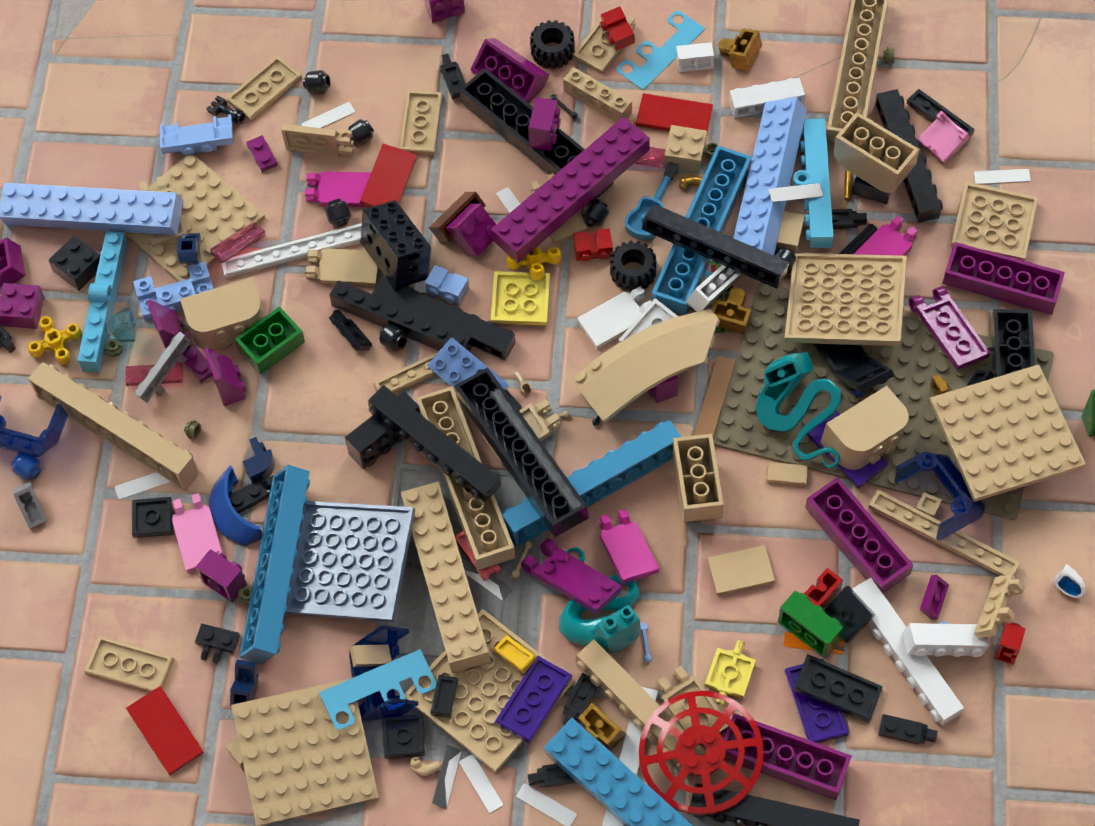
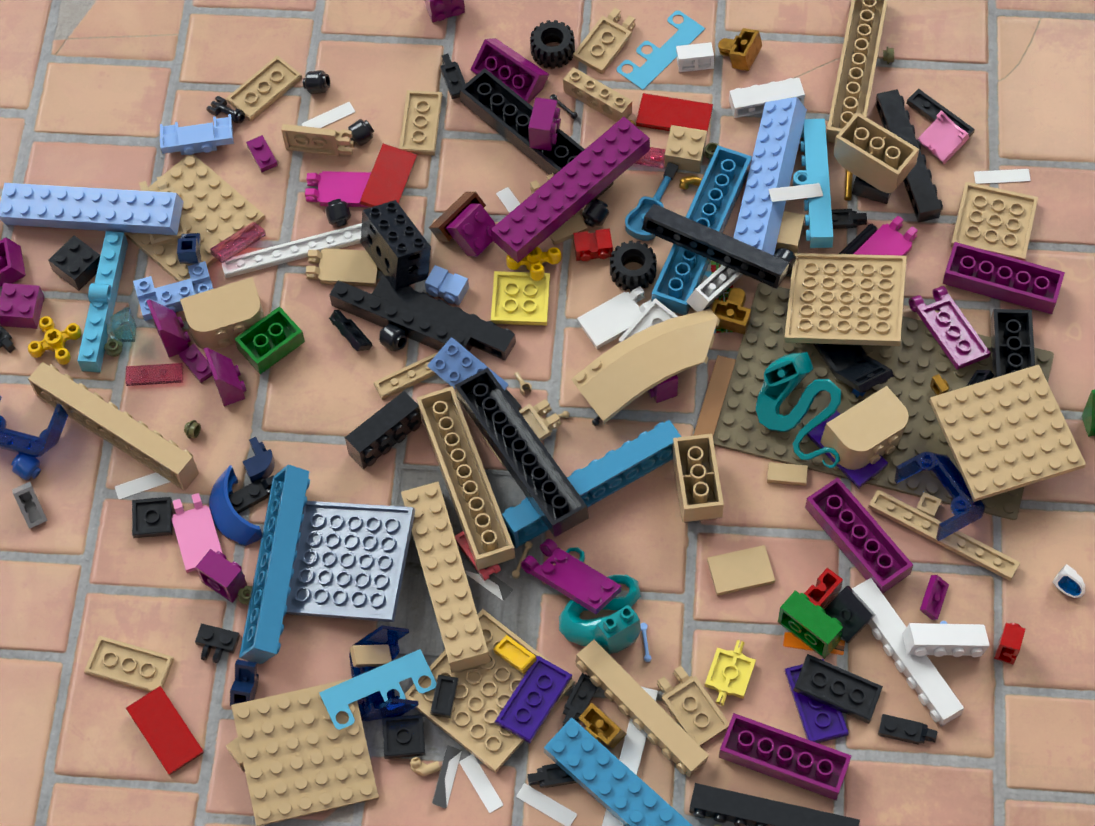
(166, 362): light grey hinge -> none
(434, 444): black brick -> none
(618, 29): red brick -> none
(627, 548): dark pink tile -> none
(704, 764): red dish -> none
(995, 608): tan hinge -> none

